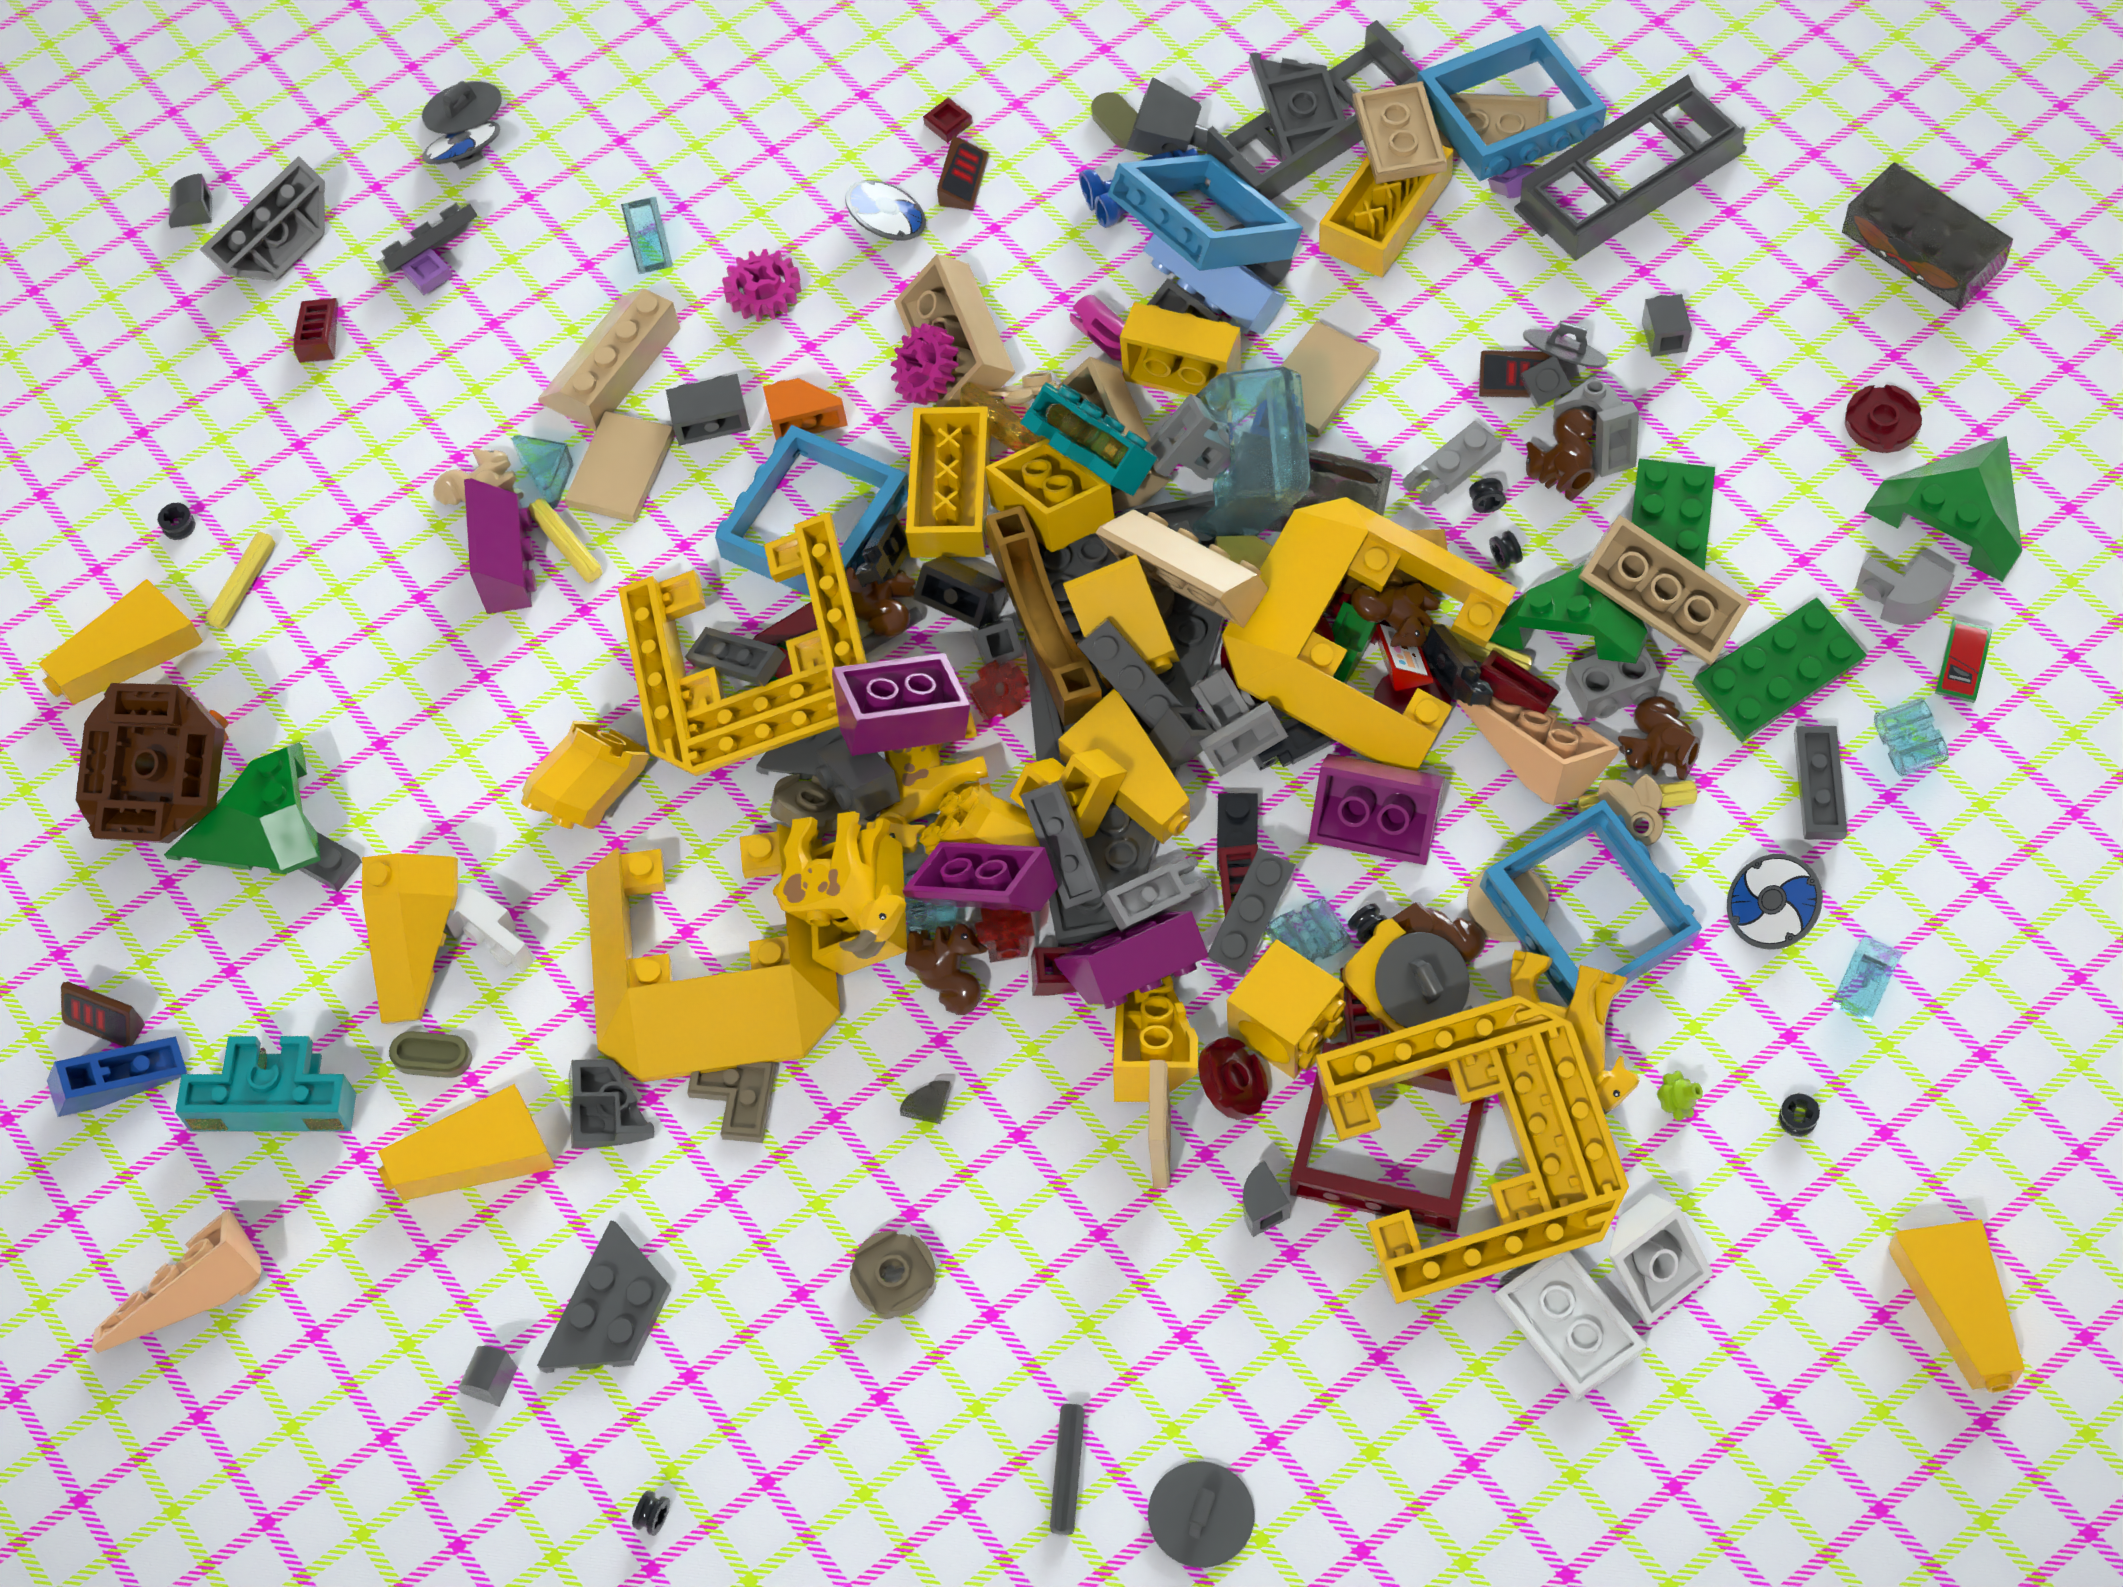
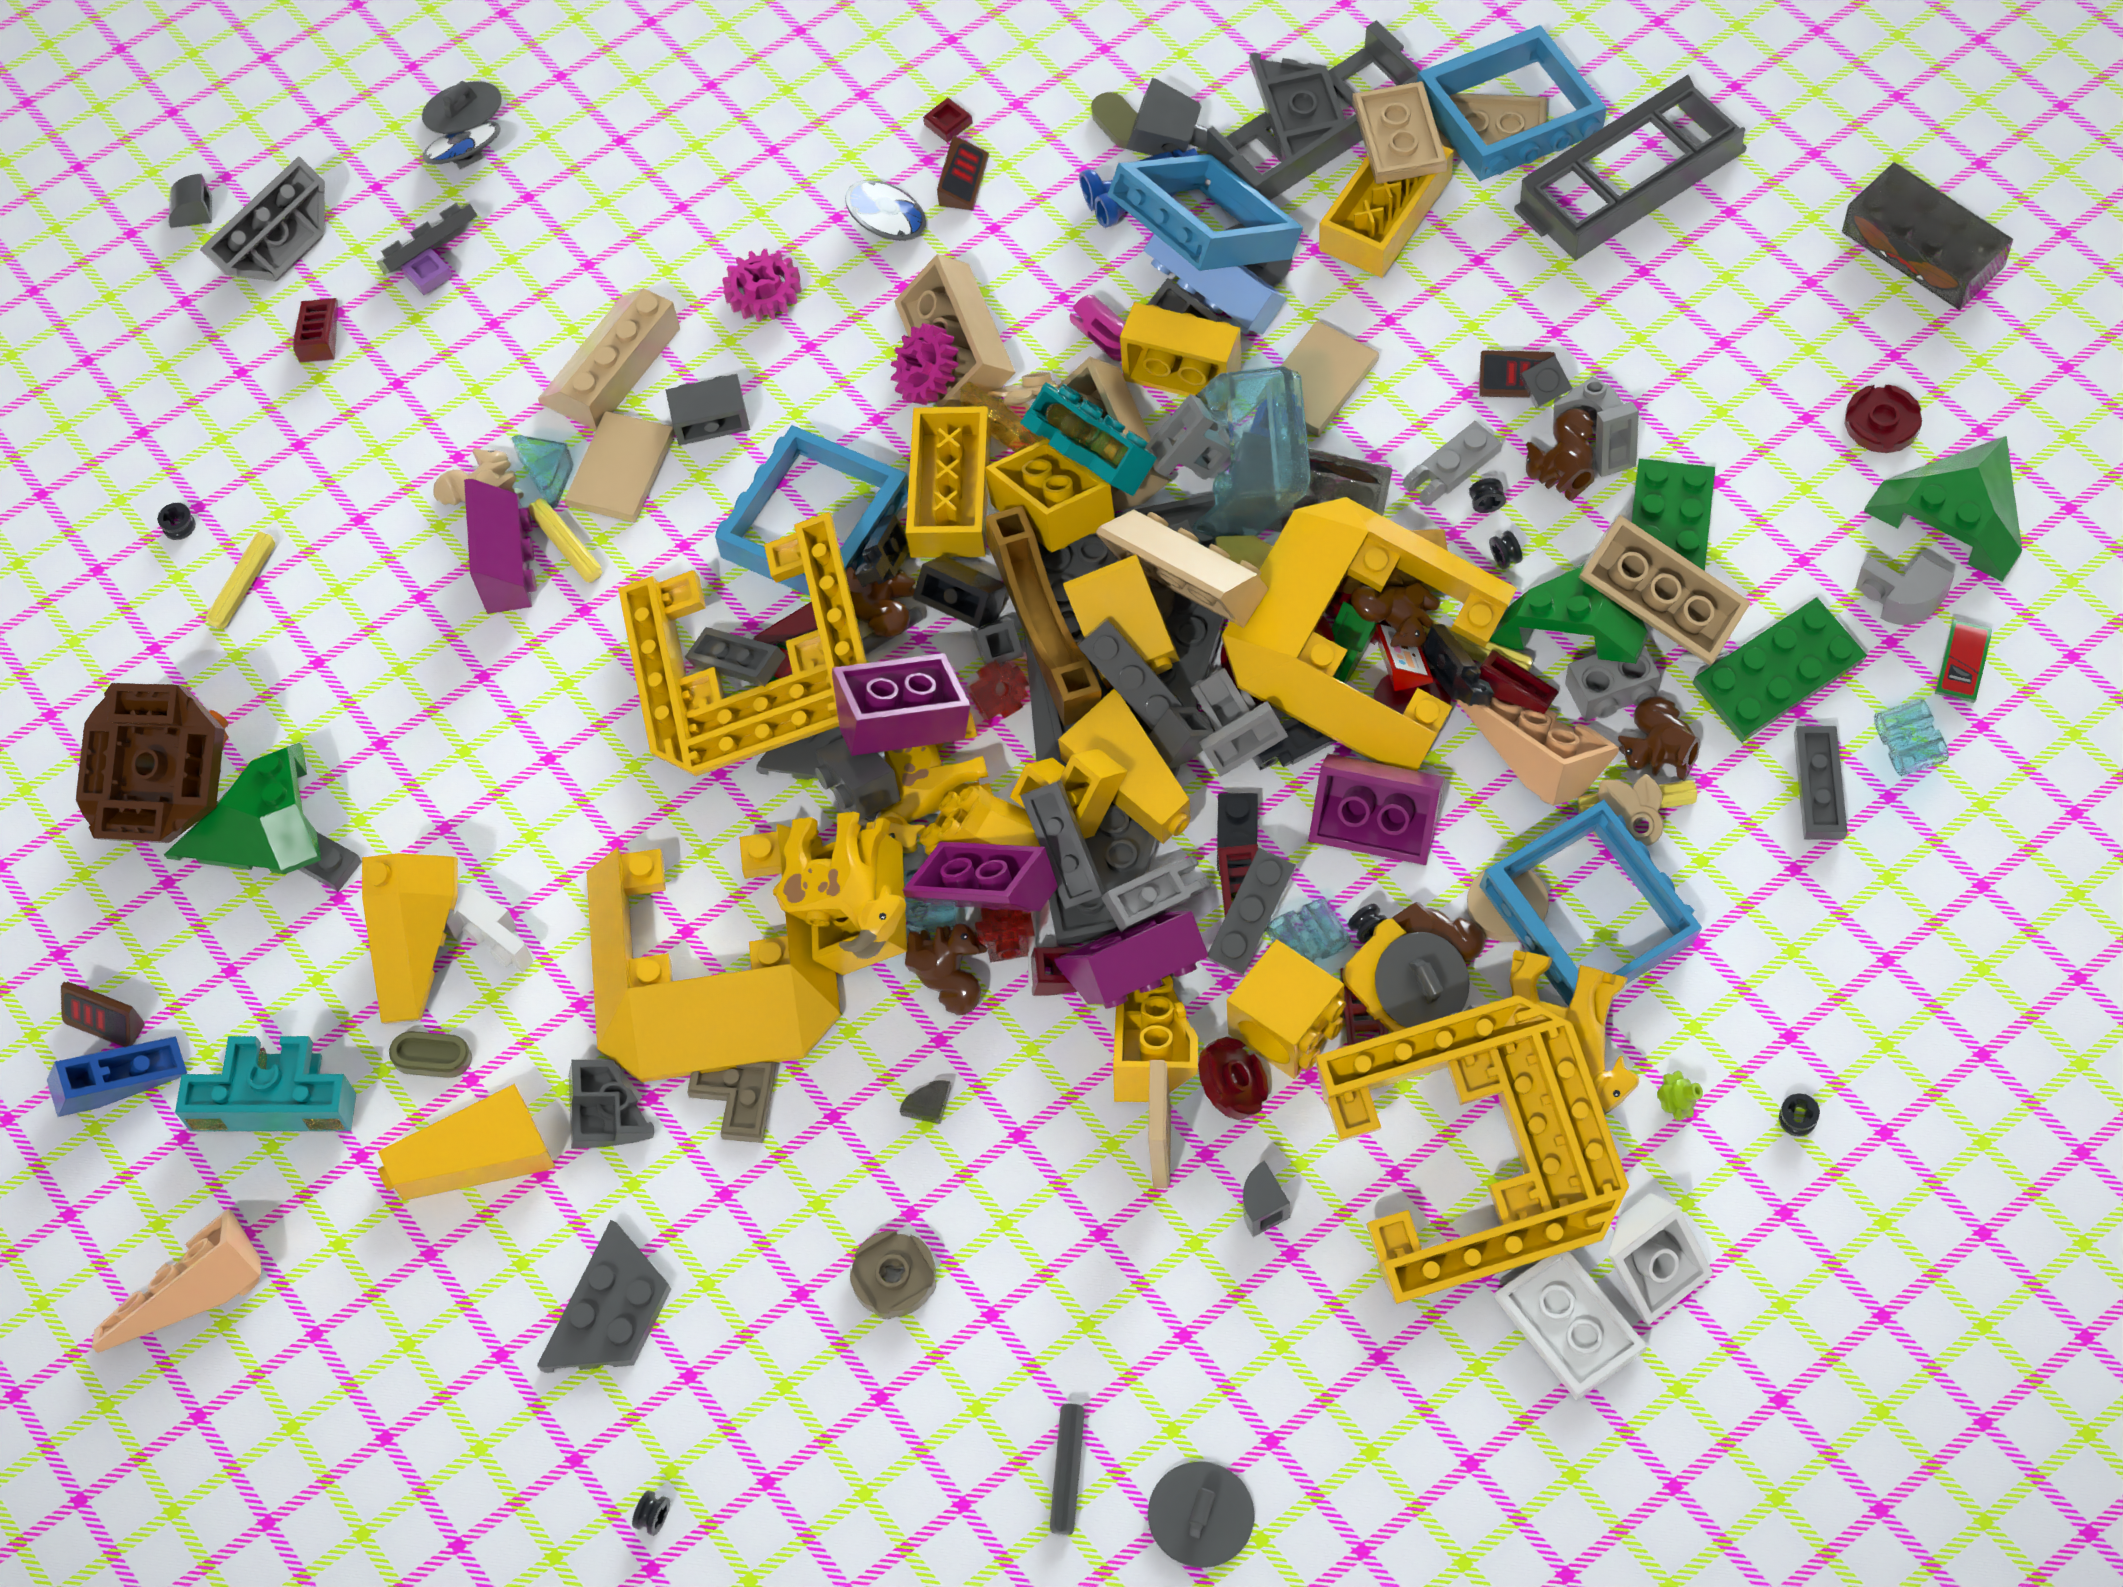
(119, 644): yellow slope -> none
(488, 1375): dark grey brick -> none
(584, 775): yellow brick -> none
(647, 235): clear light blue slope -> none
(803, 406): orange slope -> none
(805, 799): dark tan plate -> none
(1377, 1197): dark red window -> none
(1510, 181): medium lavender plate -> none
(1565, 347): shield -> none
(1666, 325): dark grey brick -> none
(1774, 901): shield -> none
(1867, 978): clear light blue slope -> none
(1963, 1298): yellow slope -> none

